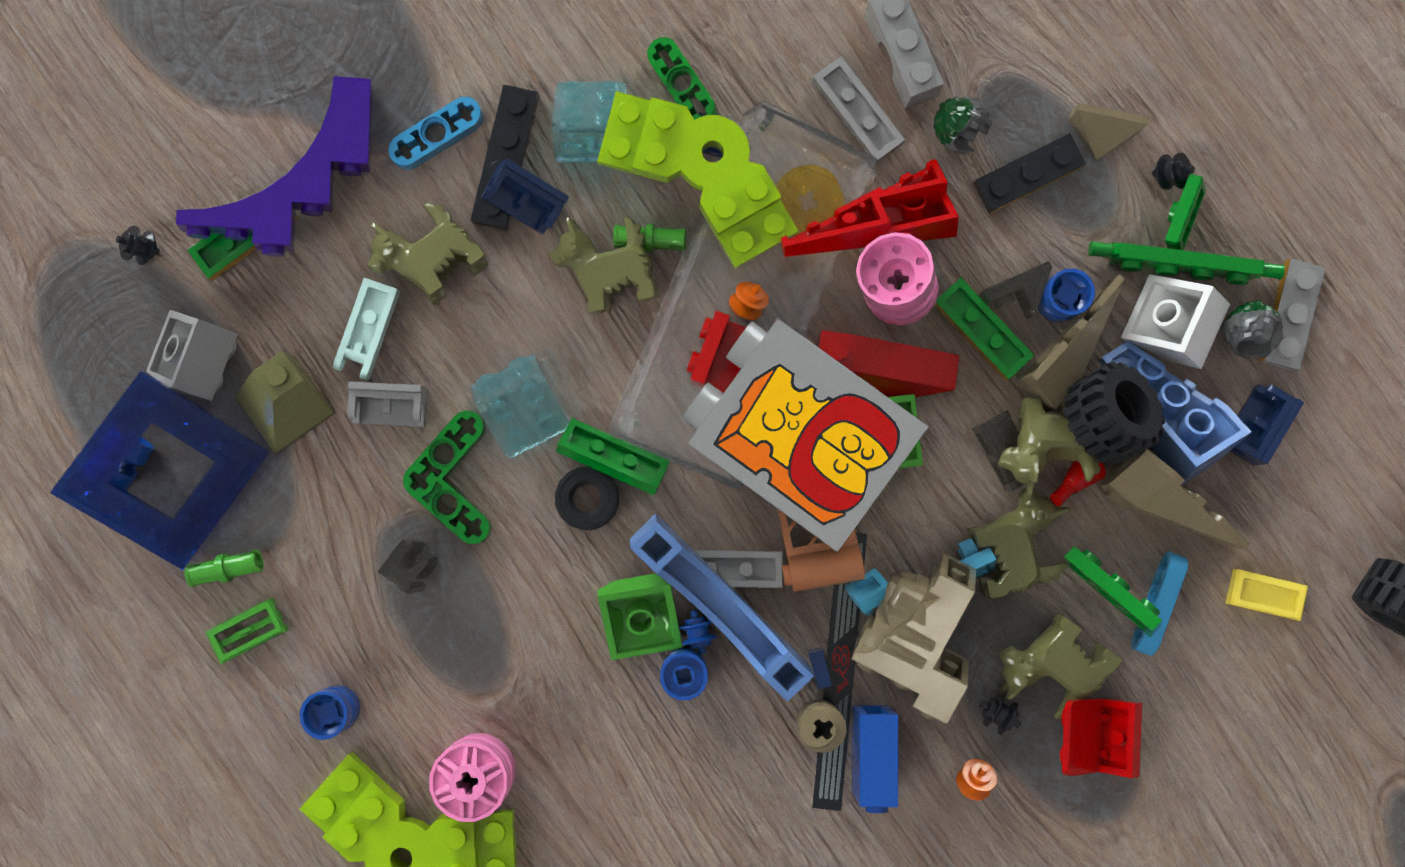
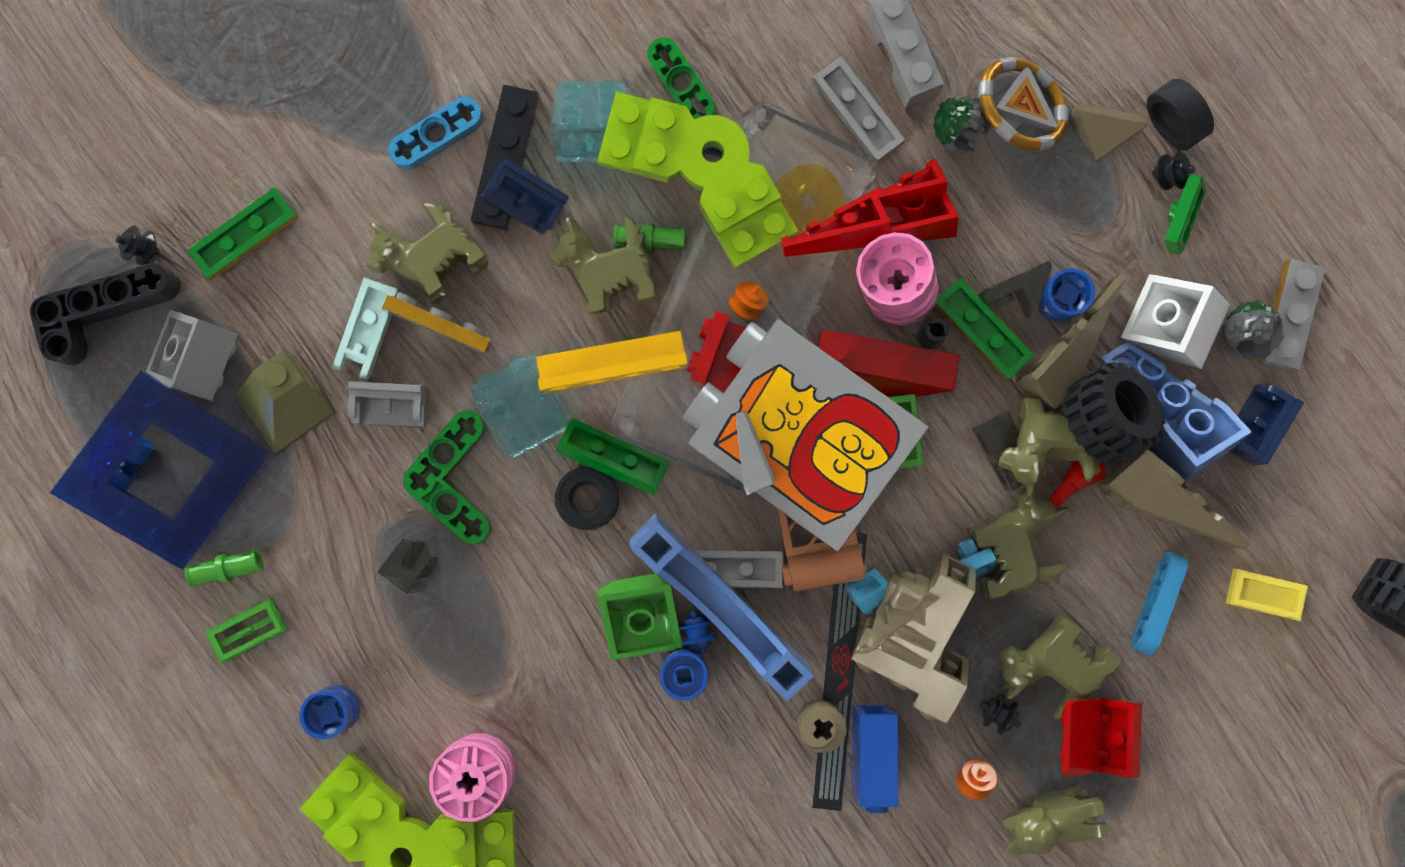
(105, 305): none -> black beam
(307, 187): dark purple arch -> none
(436, 322): none -> pearl gold plate
(611, 362): none -> yellow fence
(754, 464): none -> light grey slope
(819, 668): dark blue tile -> none
(925, 336): none -> black pin
(1024, 104): none -> piece
(1029, 173): black plate -> none
(1054, 819): none -> olive animal
(1114, 590): green plate -> none
(1171, 261): green plate -> none
(1180, 114): none -> black tyre

